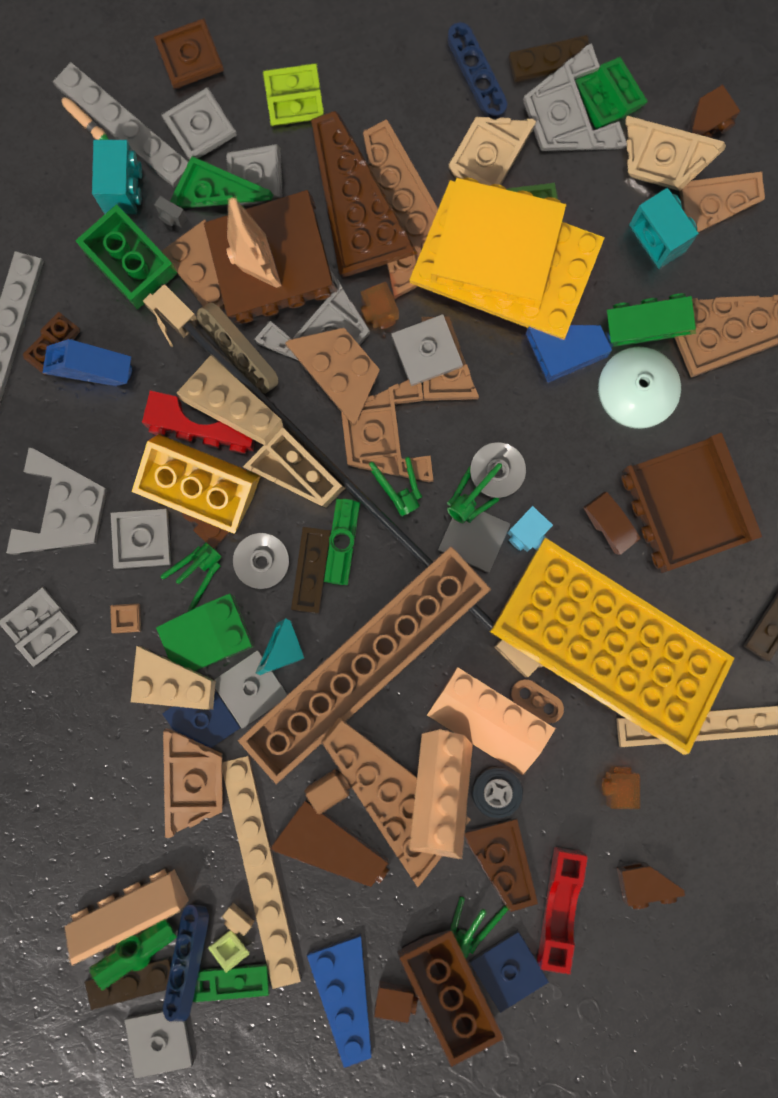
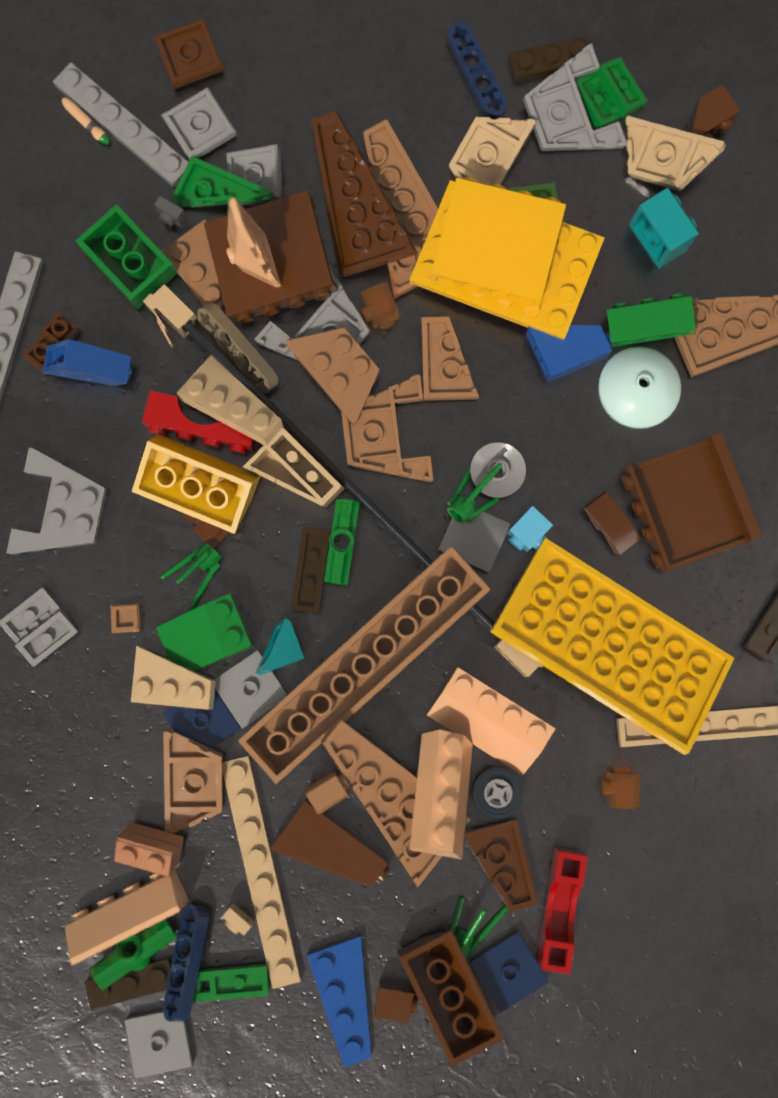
(116, 175): teal brick -> none
(140, 539): light grey plate -> none
(148, 849): none -> nougat brick
(228, 951): yellowish green tile -> none
(259, 546): light grey dish -> none
(293, 94): lime slope -> none
(403, 500): green plant -> none
(427, 350): light grey plate -> none
(537, 700): medium nougat plate -> none
(643, 885): reddish brown slope -> none
(720, 197): medium nougat wing -> none

